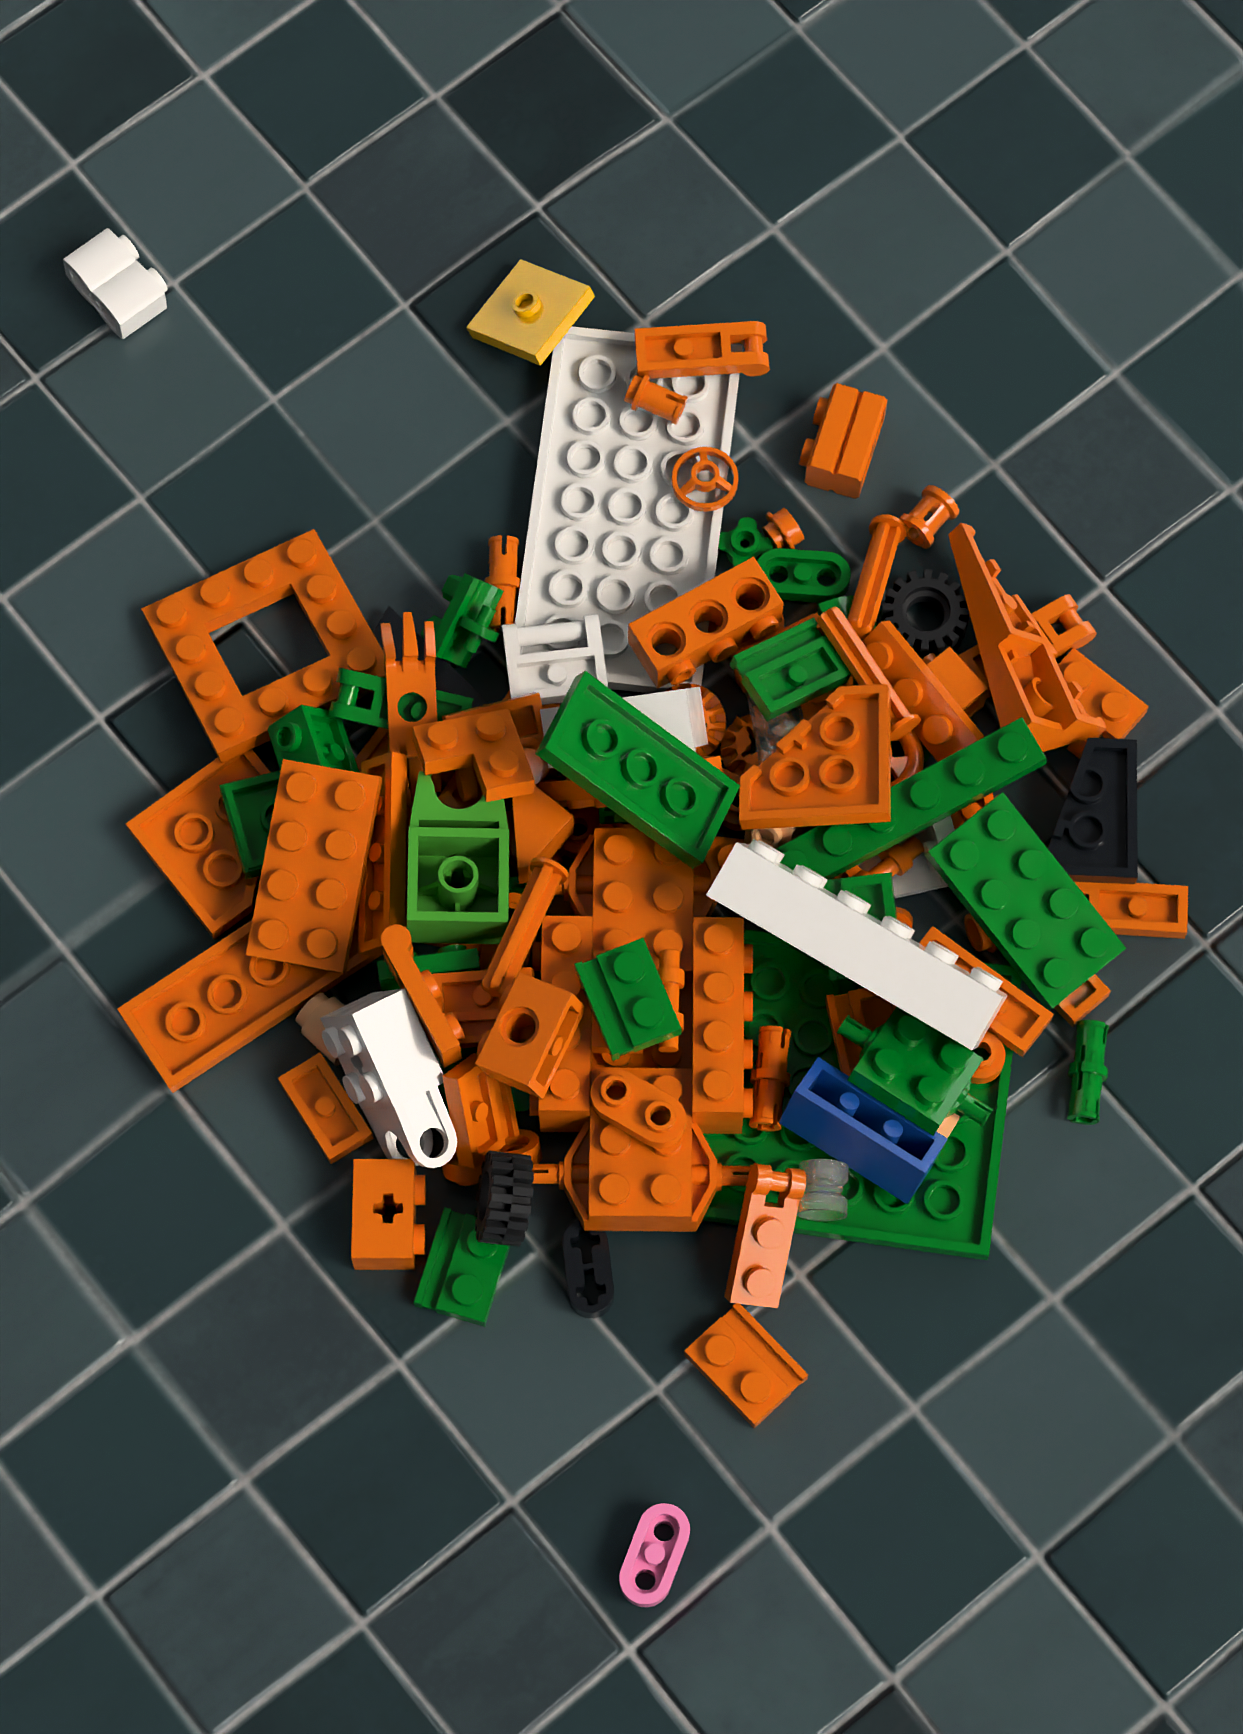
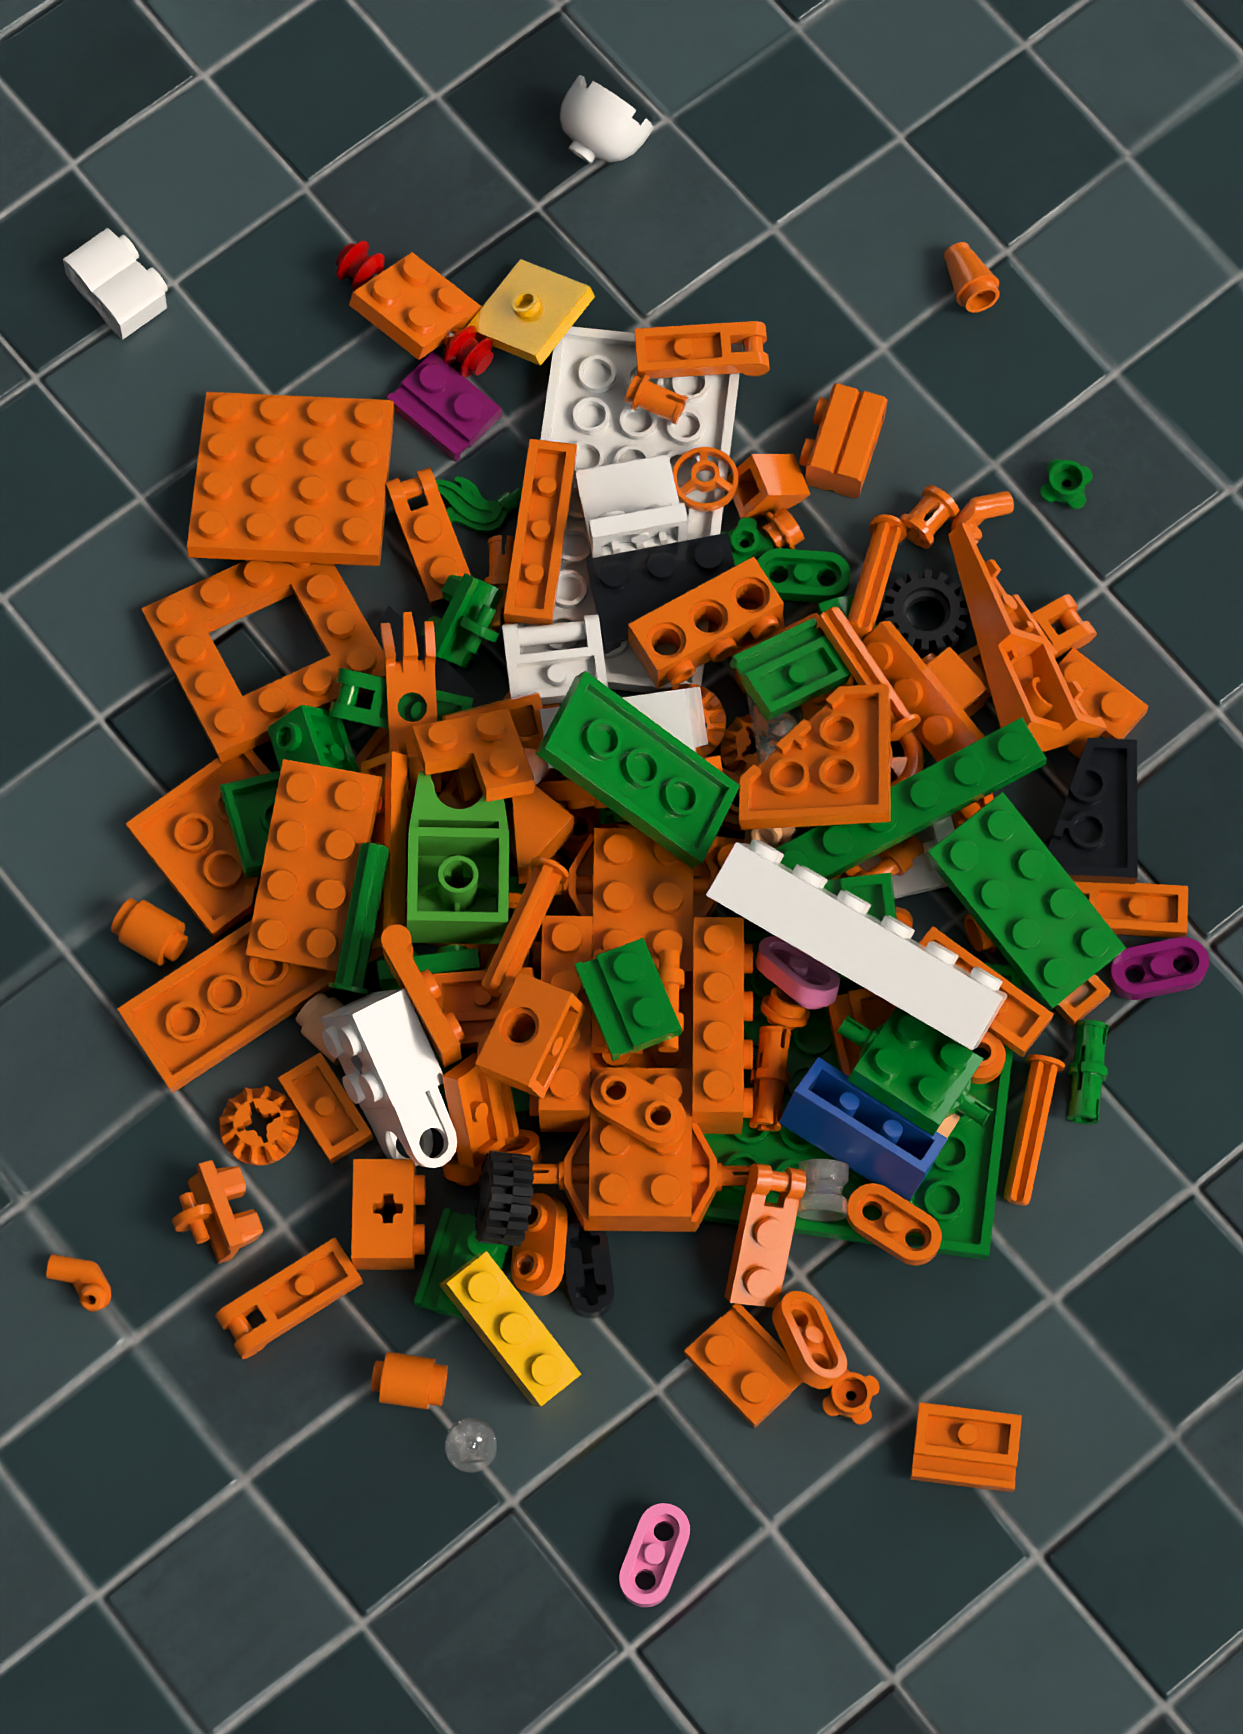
(86, 1278): none -> orange arm
(149, 931): none -> orange brick
(210, 1215): none -> orange hips
(247, 1145): none -> orange gear
(290, 1297): none -> orange plate
(291, 479): none -> orange plate
(361, 918): none -> green axle
(409, 1380): none -> orange brick
(415, 307): none -> orange plate
(427, 533): none -> orange plate
(444, 406): none -> magenta plate
(471, 1445): none -> clear tile
(472, 510): none -> green piece
(510, 1329): none -> yellow brick
(540, 532): none -> orange plate
(542, 1244): none -> orange plate
(600, 123): none -> white cylinder
(631, 506): none -> white bracket
(647, 578): none -> black wing
(768, 484): none -> orange brick
(783, 1010): none -> orange plate
(797, 973): none -> bright pink plate
(809, 1339): none -> orange plate
(857, 1409): none -> orange plate
(896, 1222): none -> orange plate
(966, 1447): none -> orange plate
(971, 279): none -> orange cone
(982, 508): none -> orange arm
(1031, 1127): none -> orange axle
(1068, 471): none -> green plate
(1156, 967): none -> magenta plate

